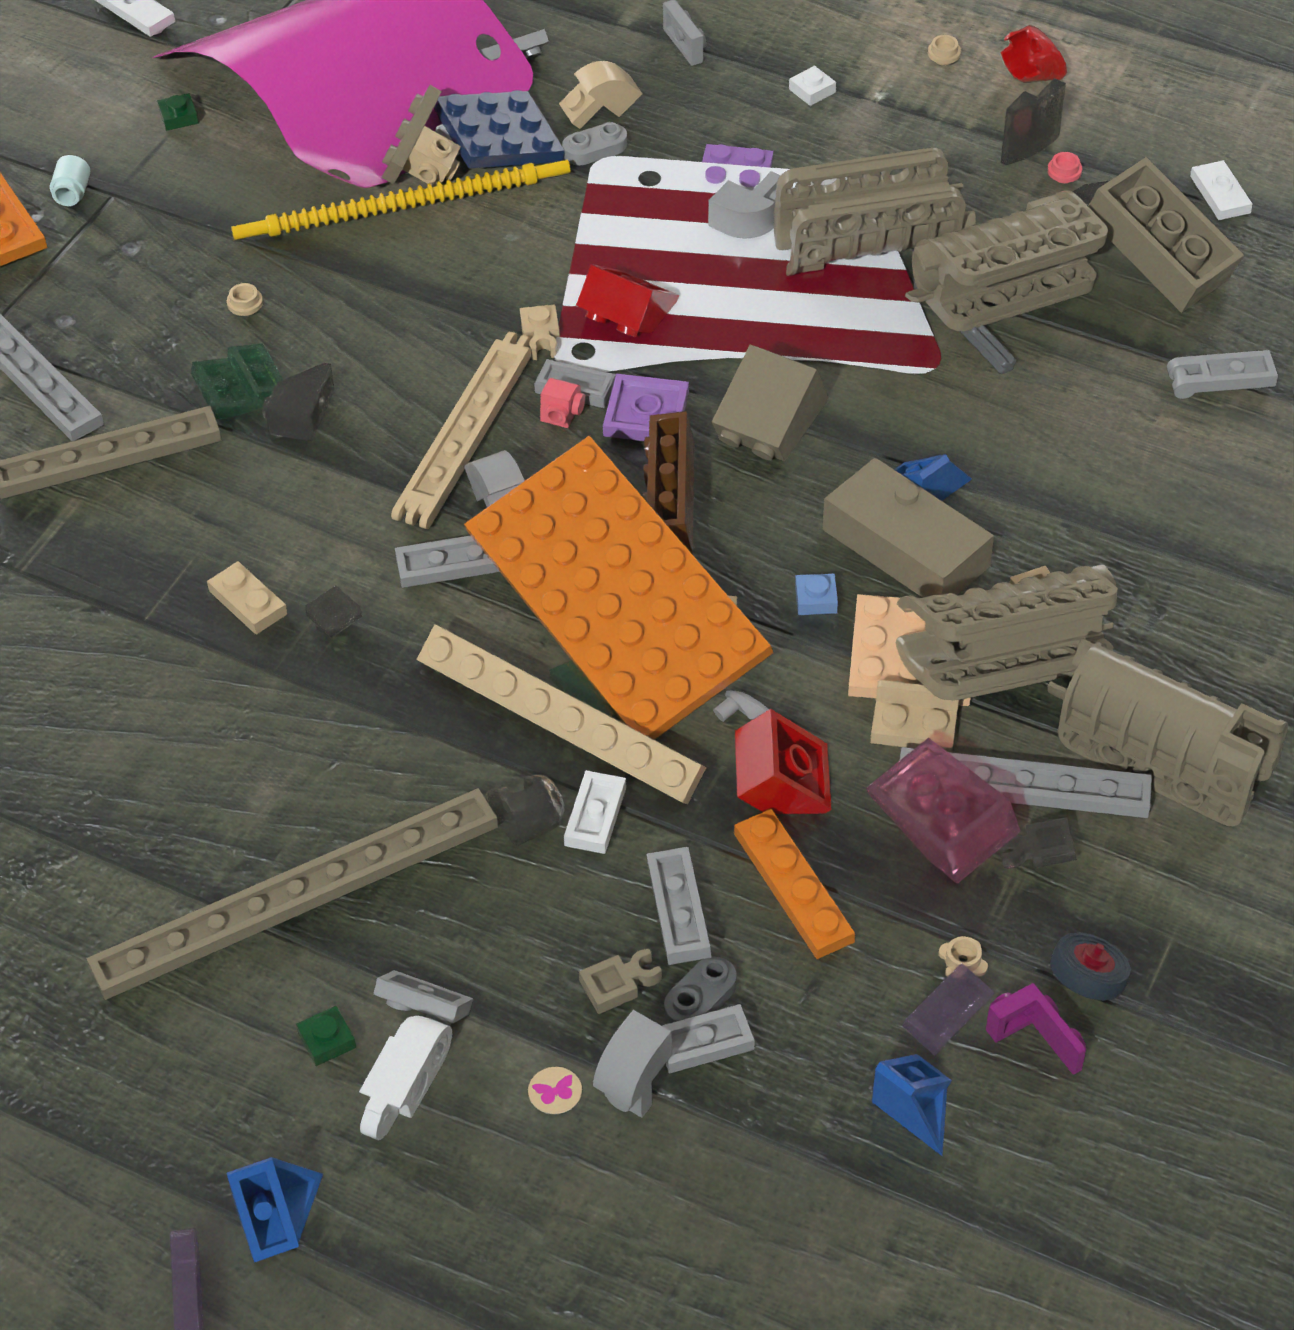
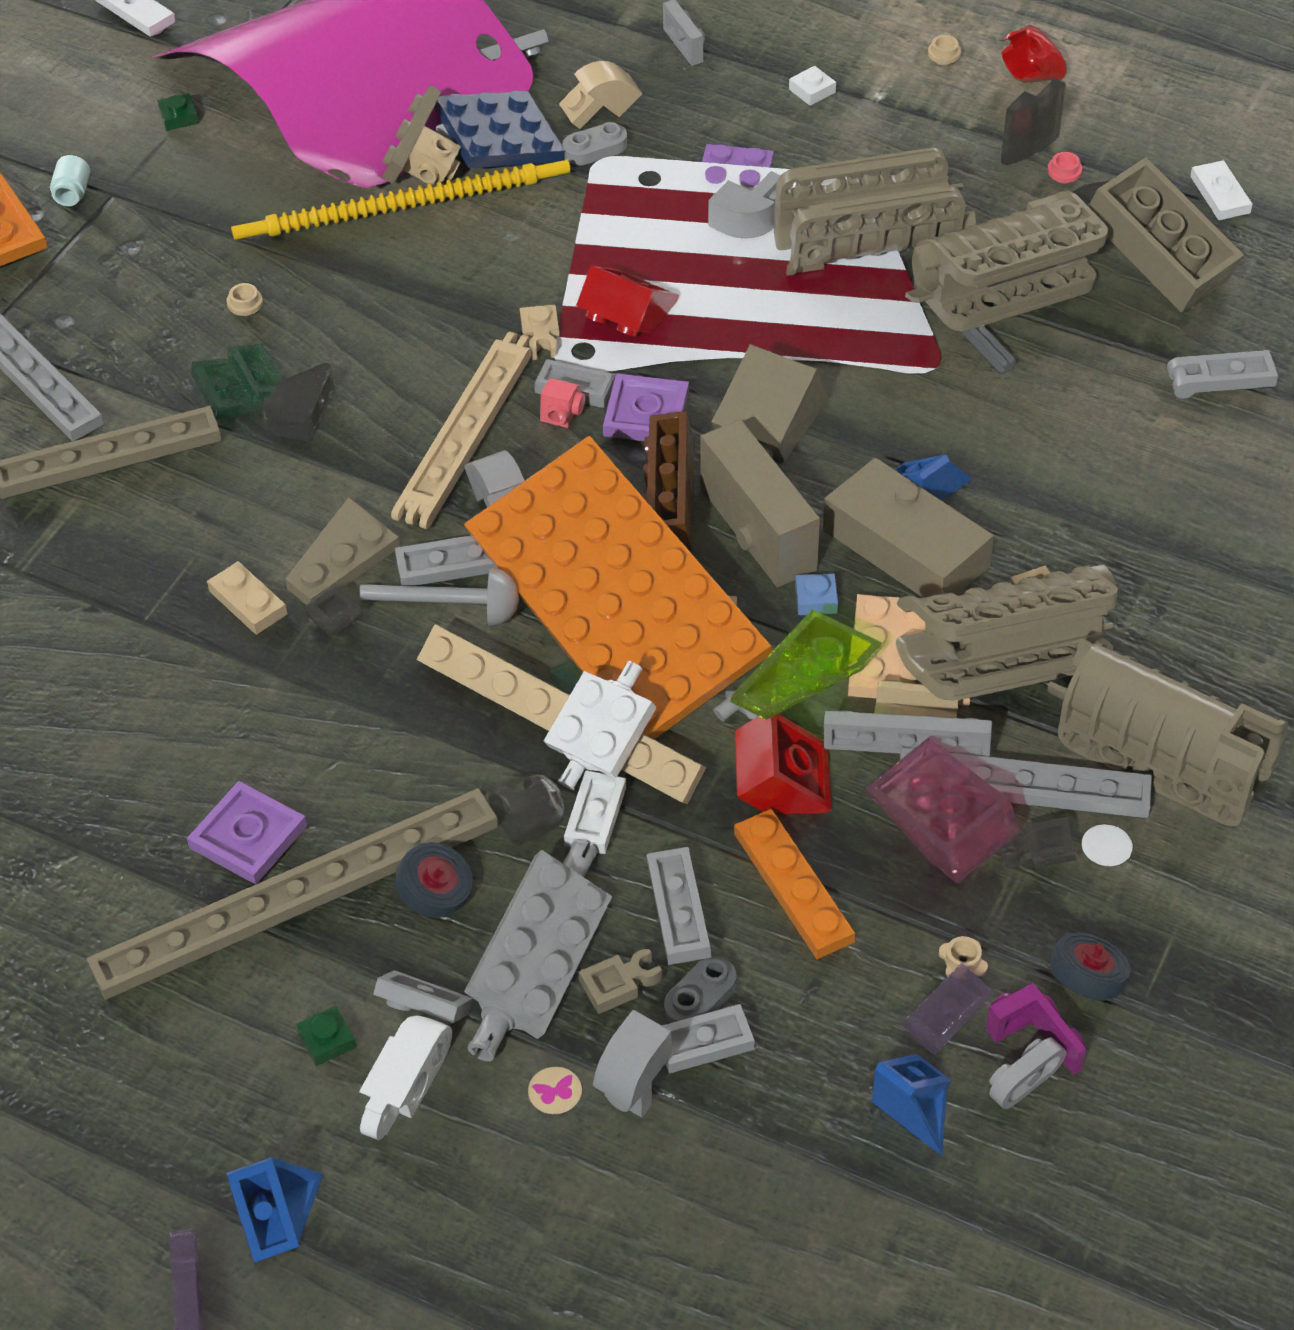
(247, 832): none -> medium lavender plate
(341, 552): none -> dark tan wing
(433, 880): none -> black wheel
(500, 595): none -> light grey piece
(536, 948): none -> light grey plate
(600, 724): none -> white plate
(759, 503): none -> dark tan brick
(805, 663): none -> clear neon green wedge
(890, 732): none -> light grey plate
(1035, 1066): none -> light grey plate
(1107, 845): none -> white sticker

